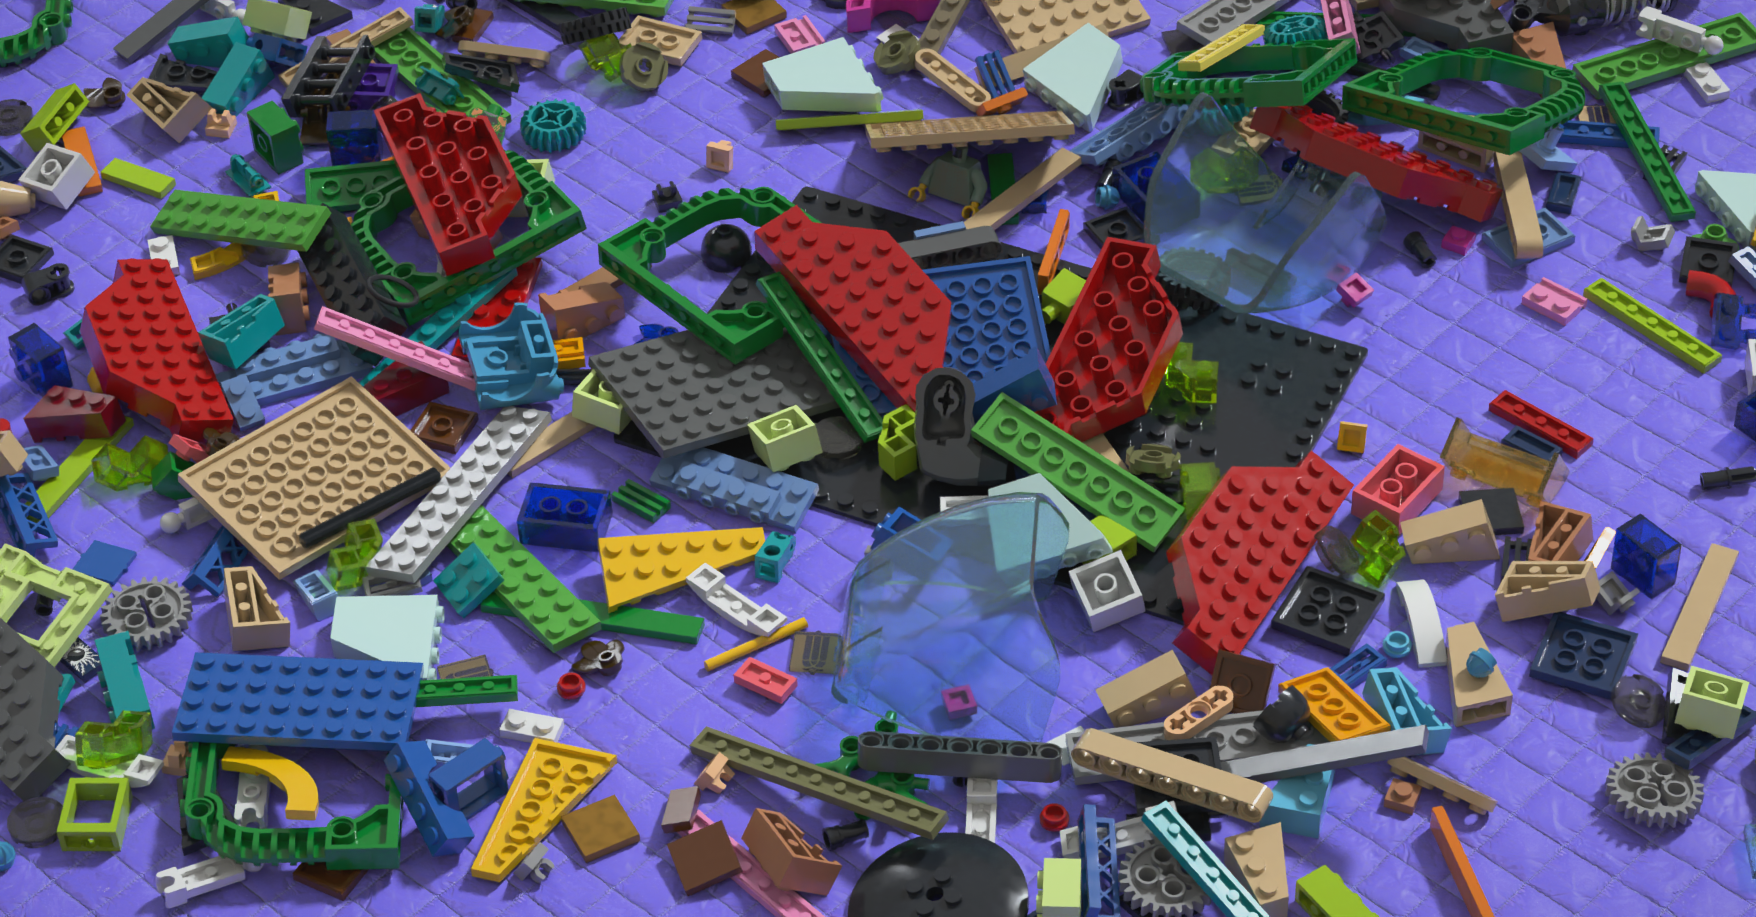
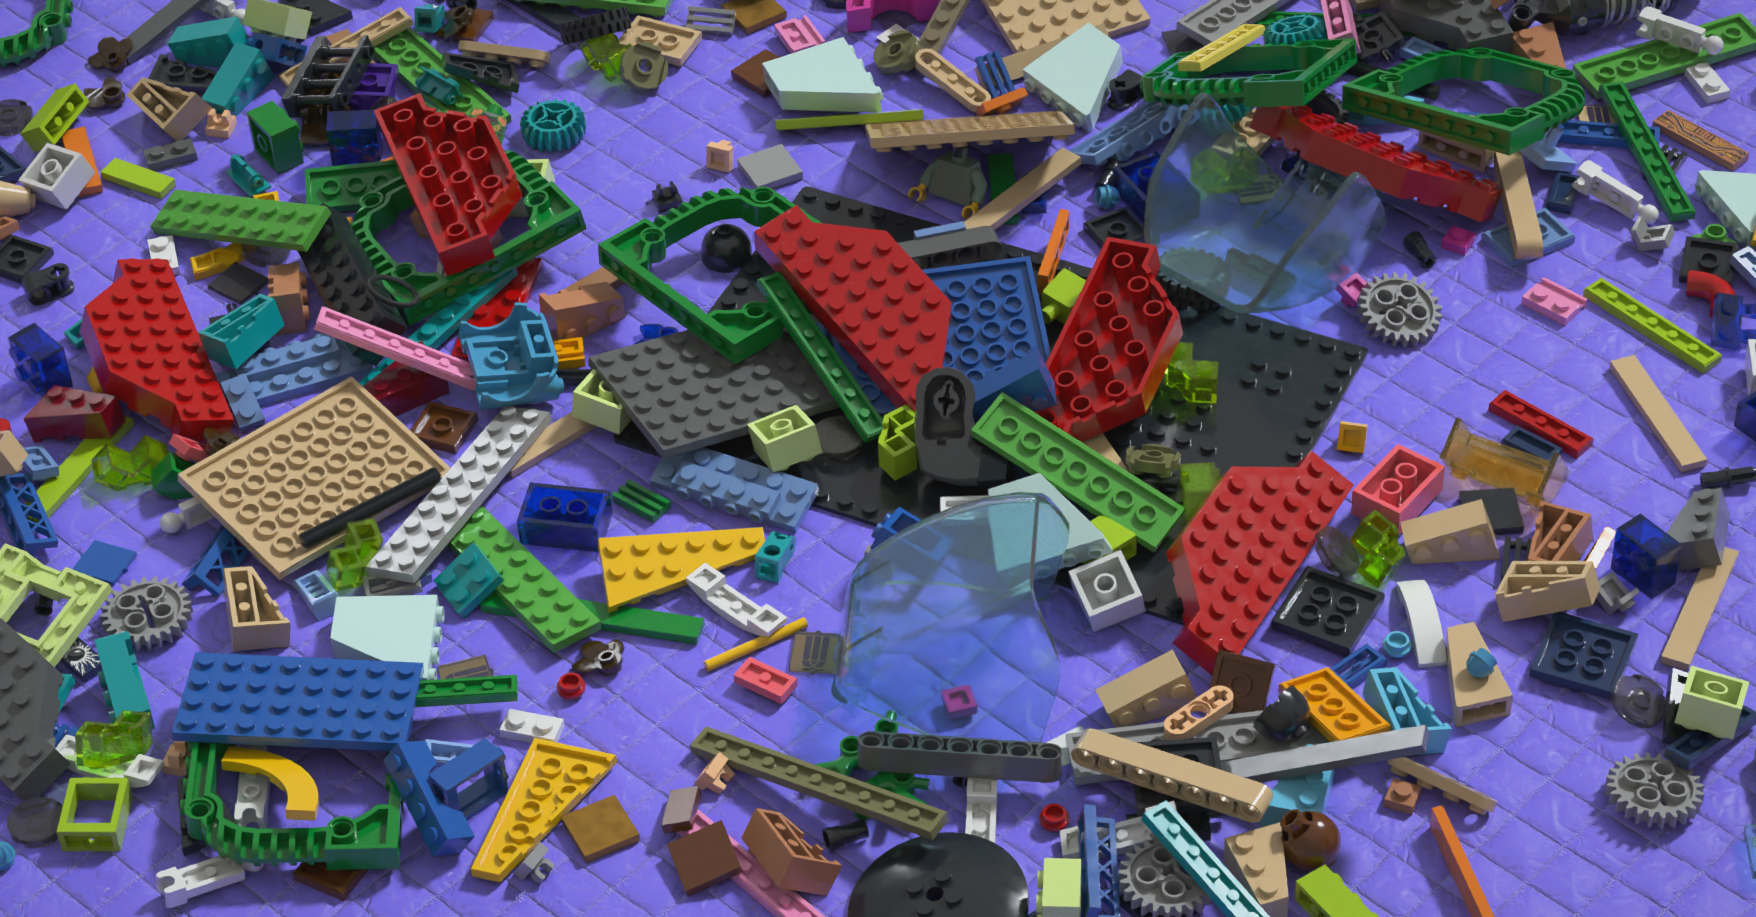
(111, 54): none -> dark brown plate
(170, 154): none -> dark grey plate
(238, 283): none -> clear smoke piece
(770, 167): none -> light grey tile
(1309, 839): none -> reddish brown brick
(1399, 309): none -> light grey gear
(1613, 192): none -> white plate
(1658, 413): none -> tan tile
(1701, 140): none -> nougat tile
(1702, 529): none -> dark grey wedge

